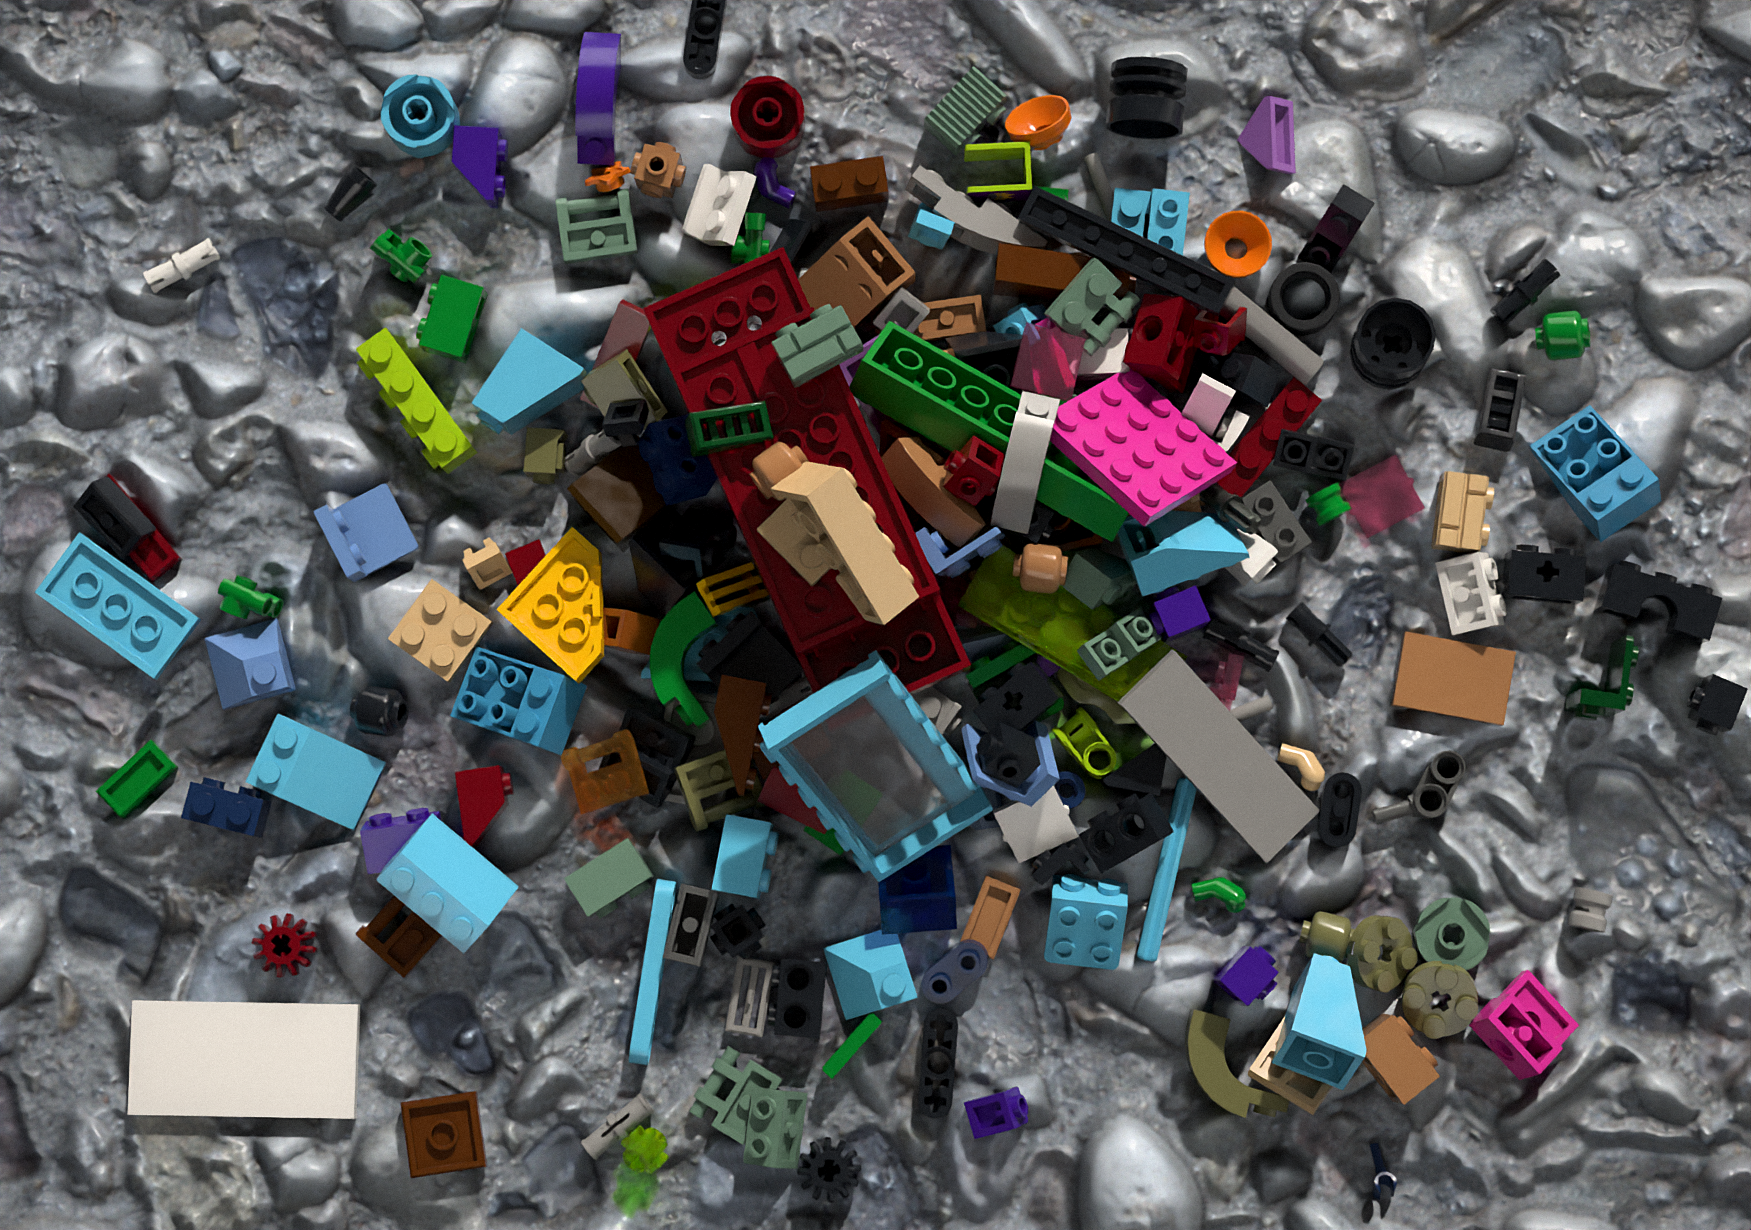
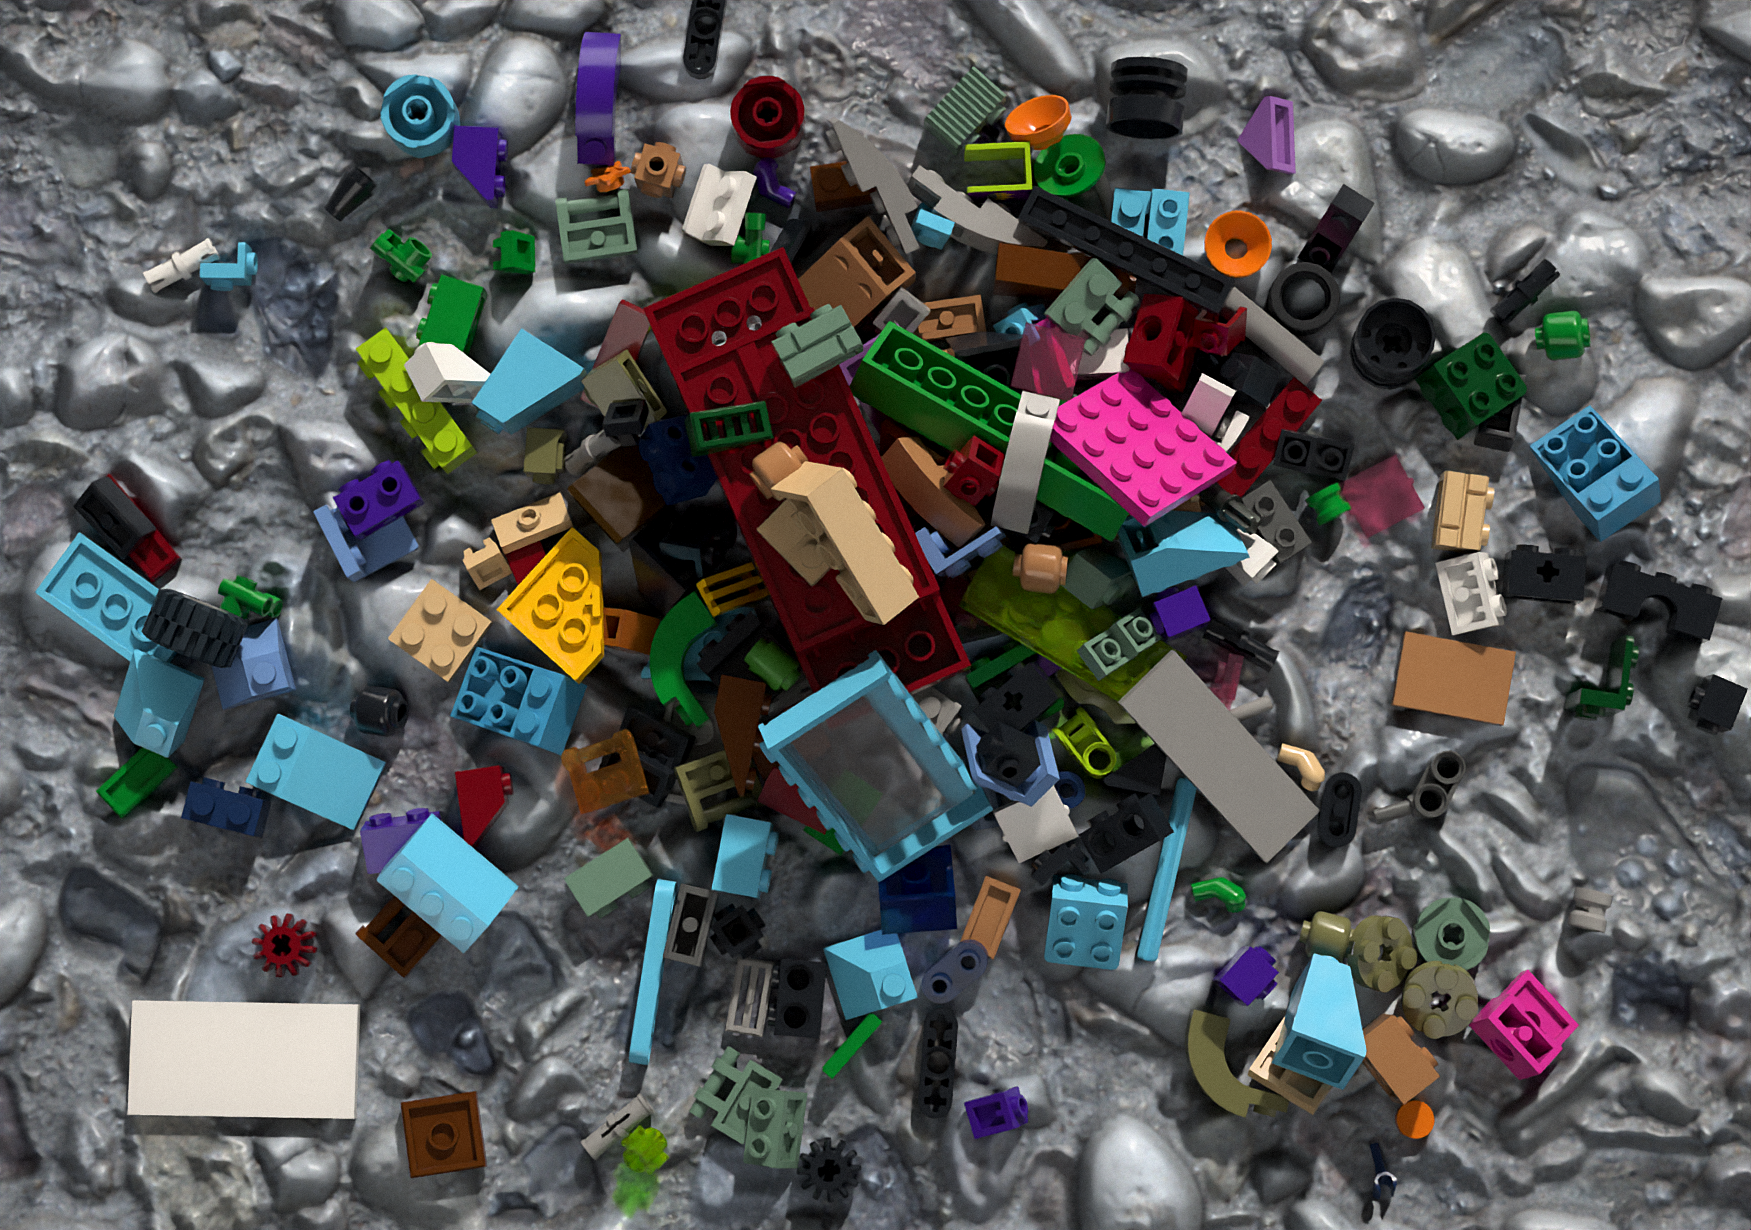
(157, 703): none -> medium azure slope
(194, 628): none -> black wheel
(226, 275): none -> medium azure bracket
(377, 499): none -> dark purple brick
(445, 374): none -> white slope
(516, 252): none -> green tile
(532, 523): none -> tan plate
(773, 665): none -> bright green brick
(871, 169): none -> light grey slope
(1071, 154): none -> green dish
(1319, 634): black axle -> none
(1414, 1119): none -> orange tile
(1471, 385): none -> dark green bracket

